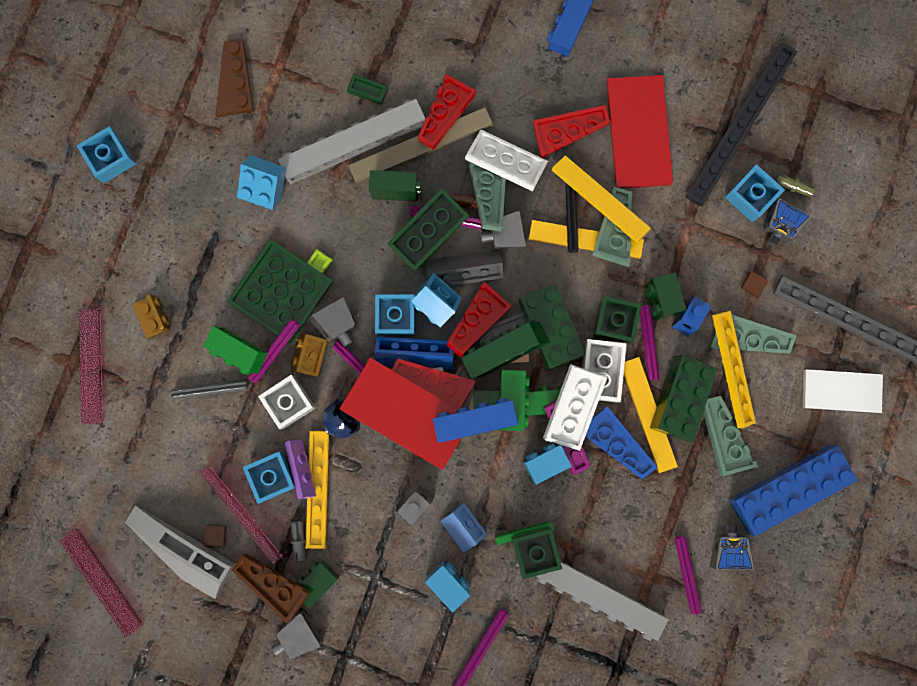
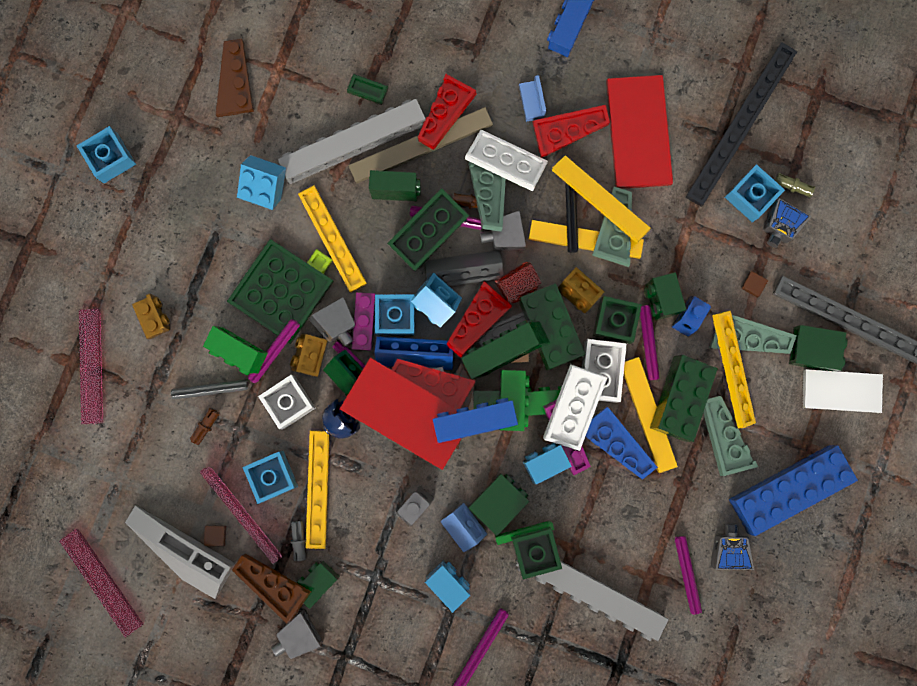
(204, 426): none -> reddish brown axle
(300, 469): medium lavender plate -> none
(332, 239): none -> yellow tile
(343, 371): none -> dark green brick
(363, 321): none -> magenta plate
(499, 503): none -> dark green brick
(518, 282): none -> clear red brick
(532, 99): none -> medium blue panel
(580, 290): none -> pearl gold bracket
(818, 348): none -> dark green brick

